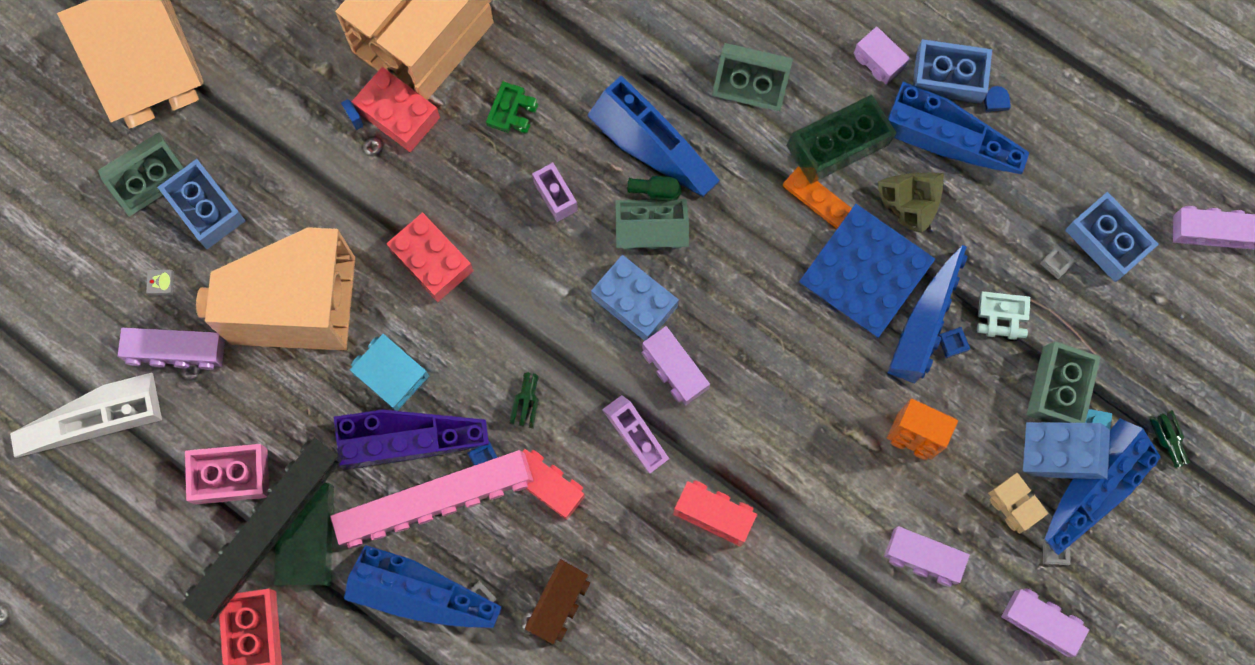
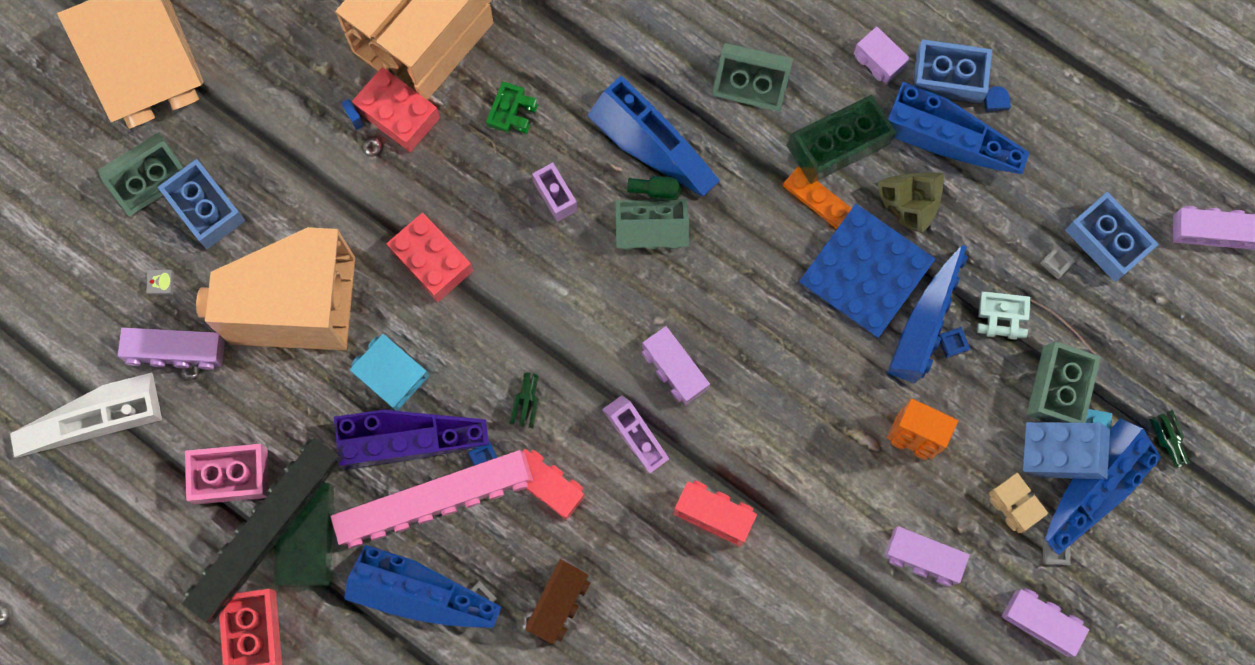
(634, 298): medium blue brick -> none

